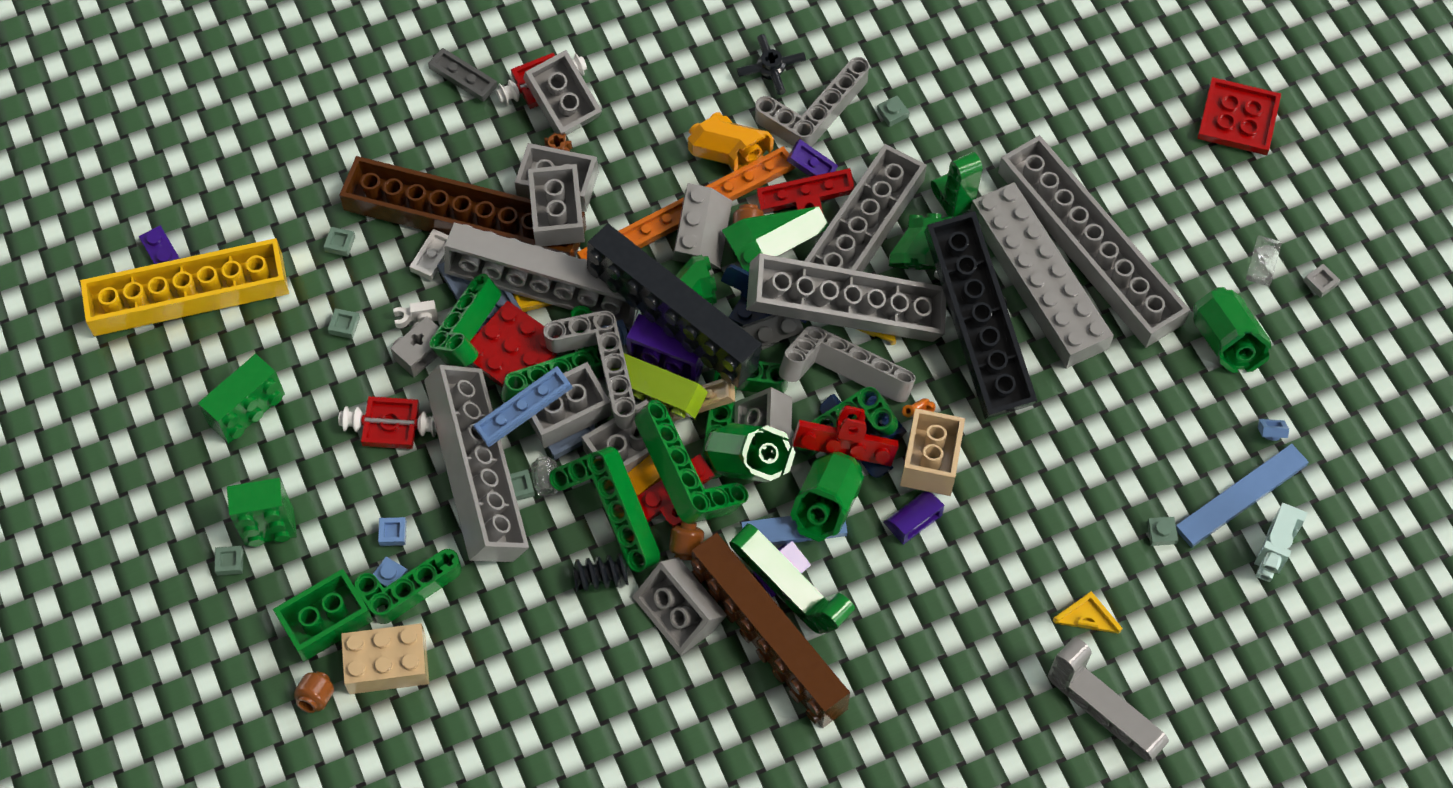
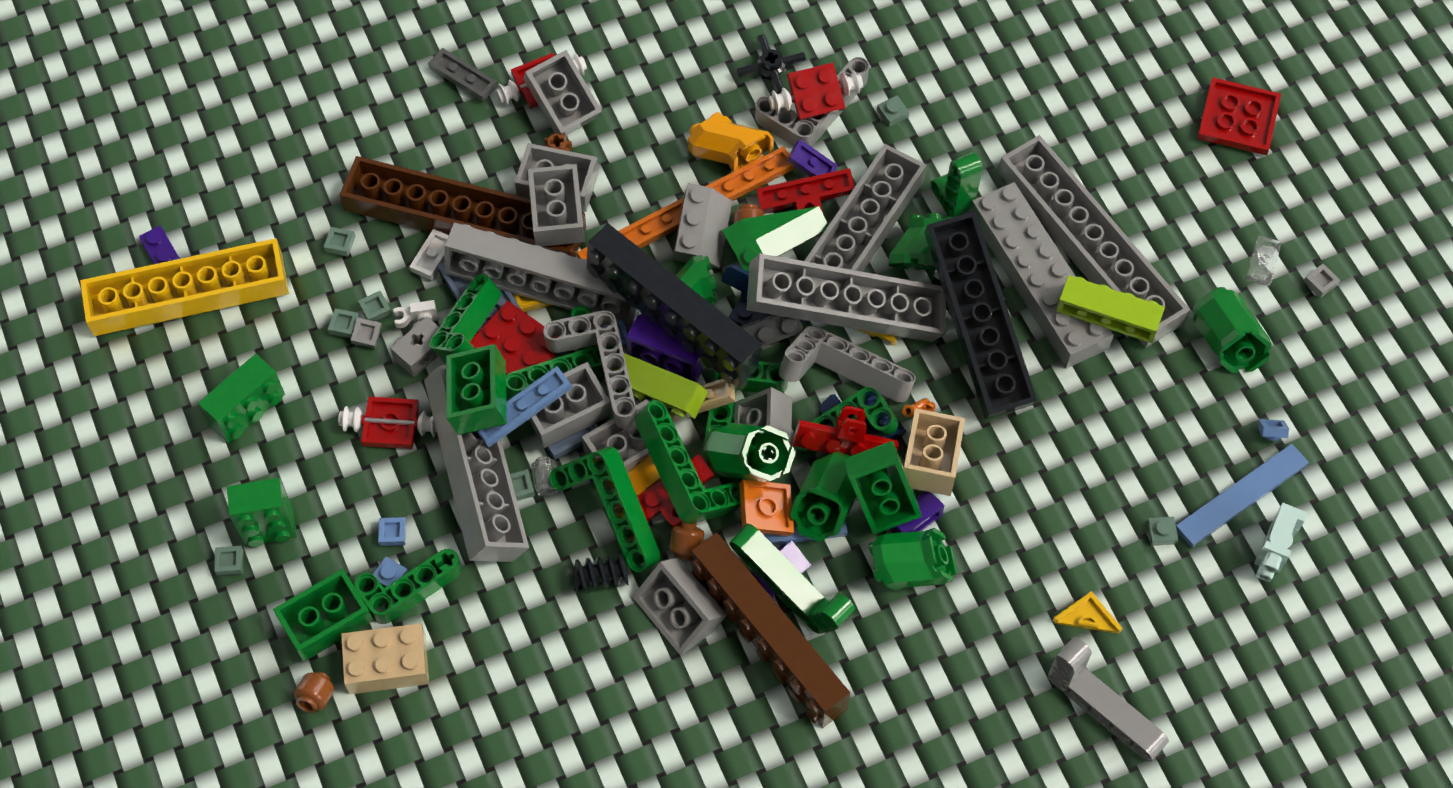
(366, 333): none -> light grey plate
(375, 306): none -> sand green plate
(476, 389): none -> green brick
(767, 506): none -> orange plate
(816, 91): none -> red plate
(882, 487): none -> green brick
(912, 559): none -> green brick
(1110, 308): none -> lime brick

